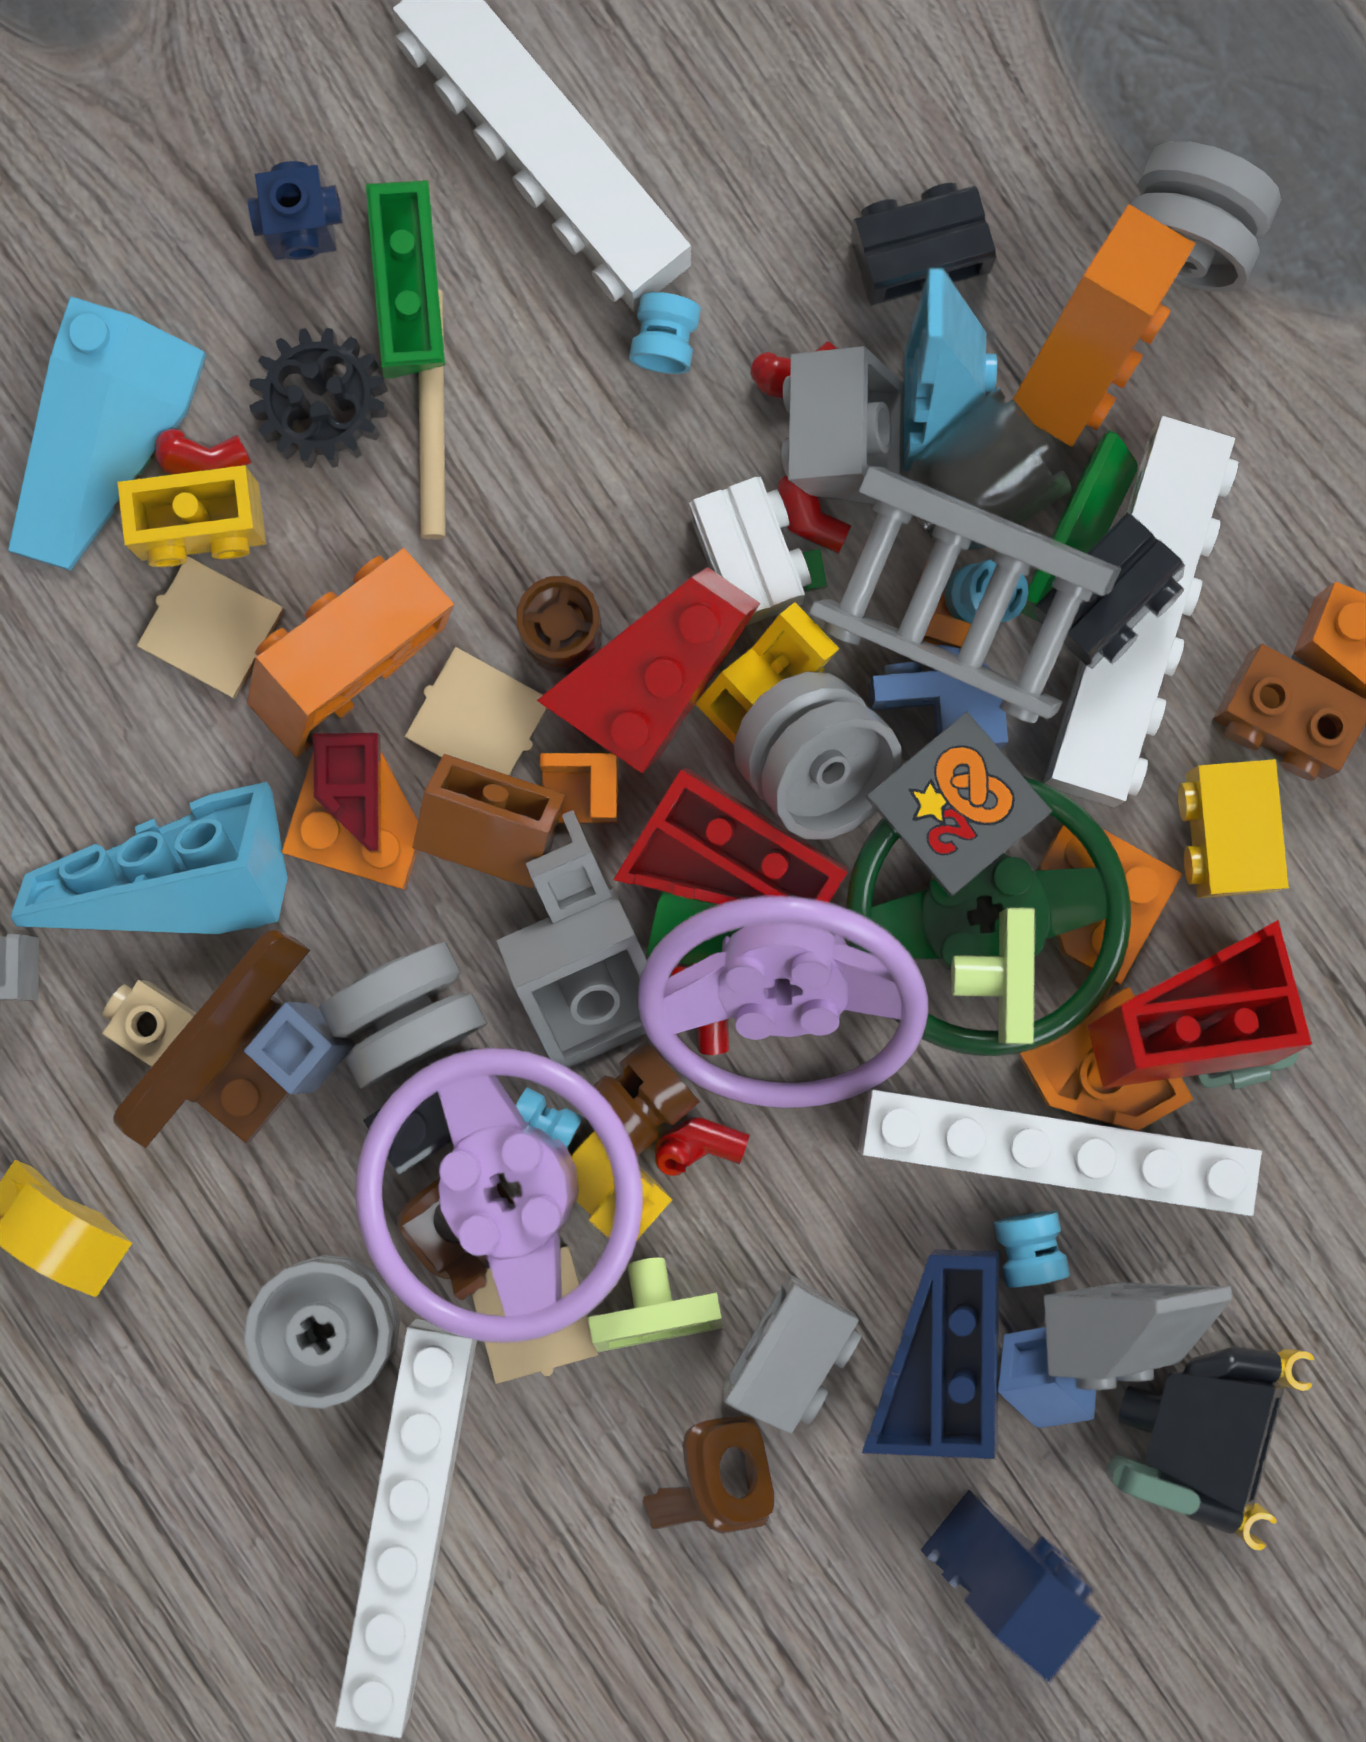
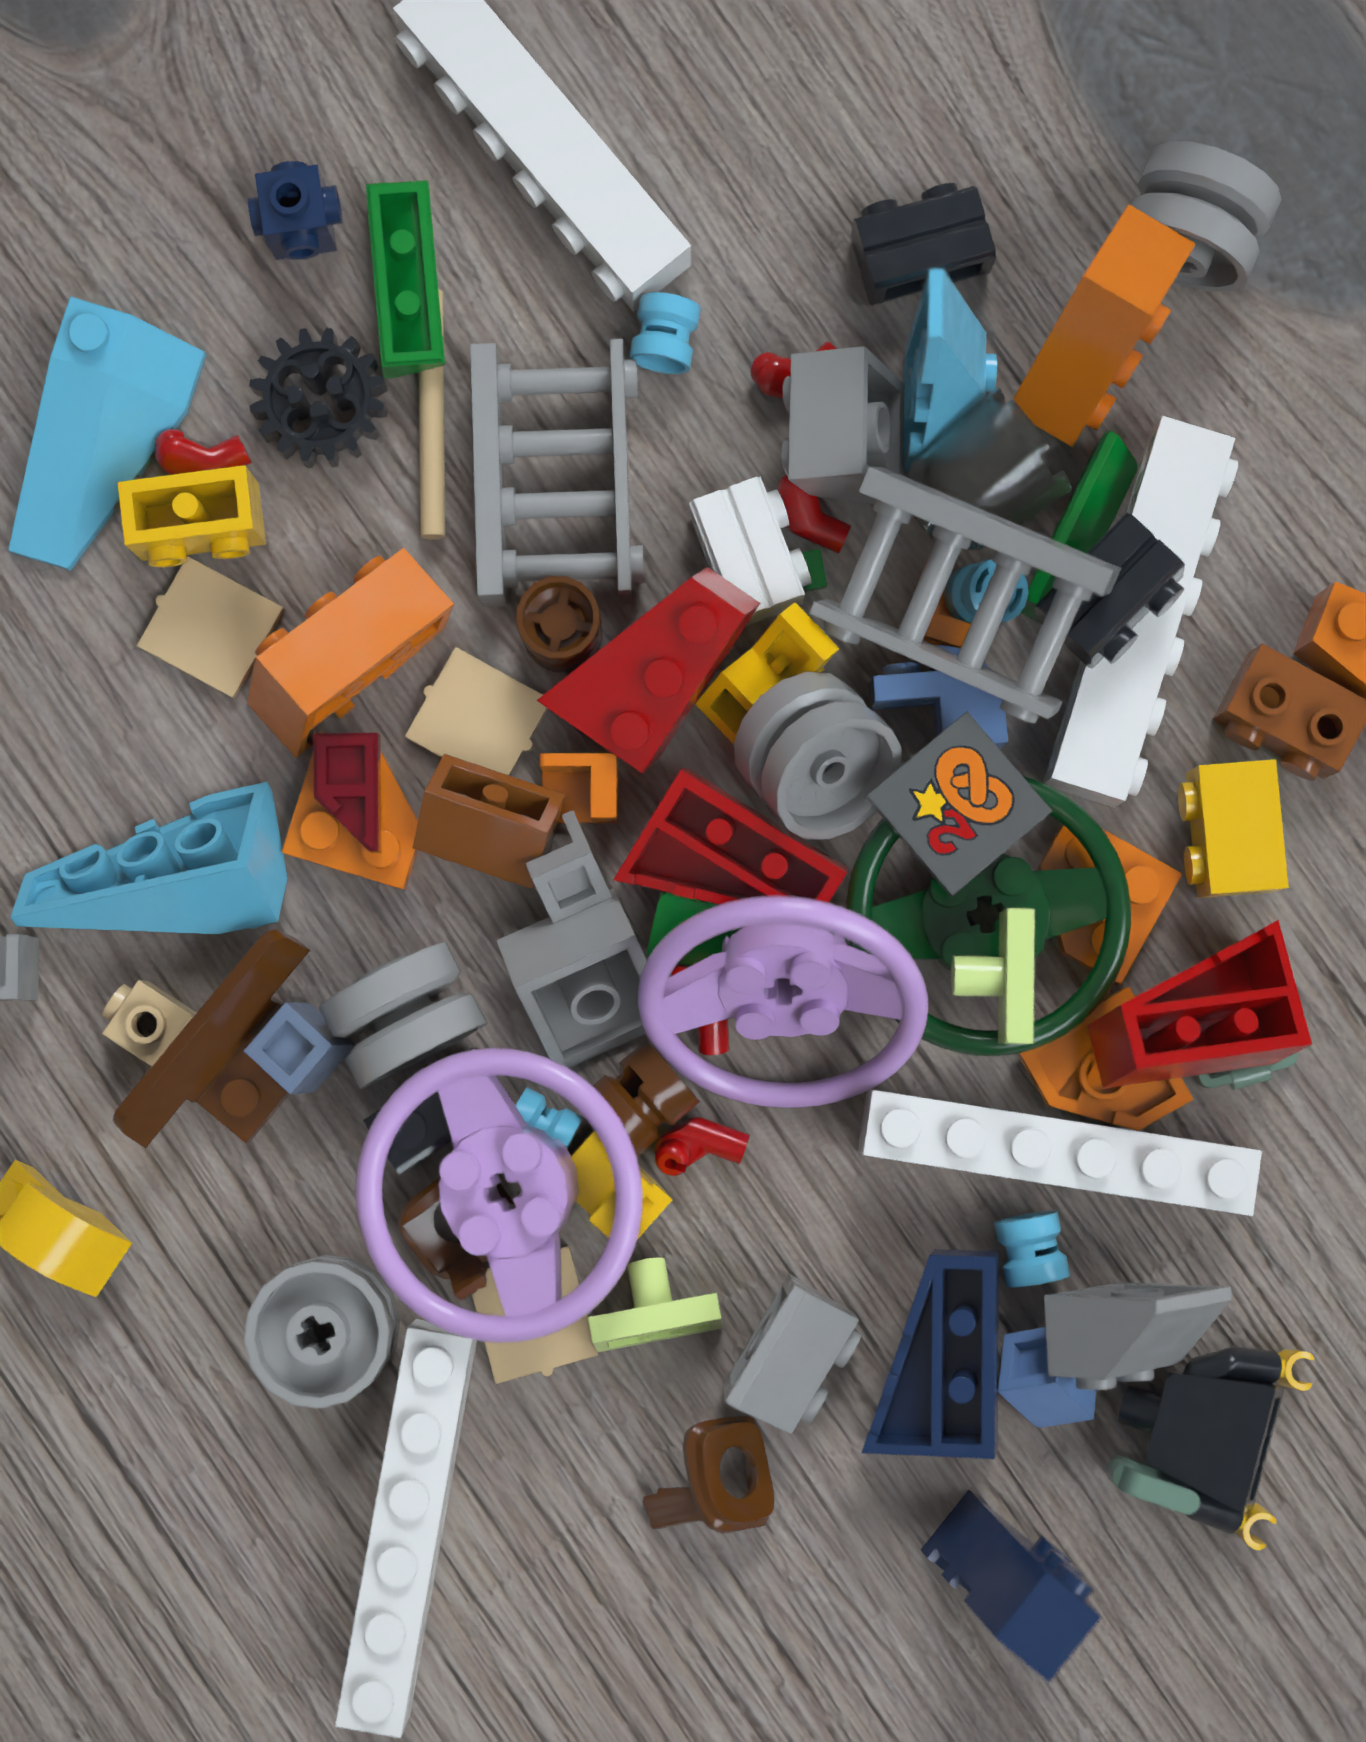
(500, 445): none -> light grey fence

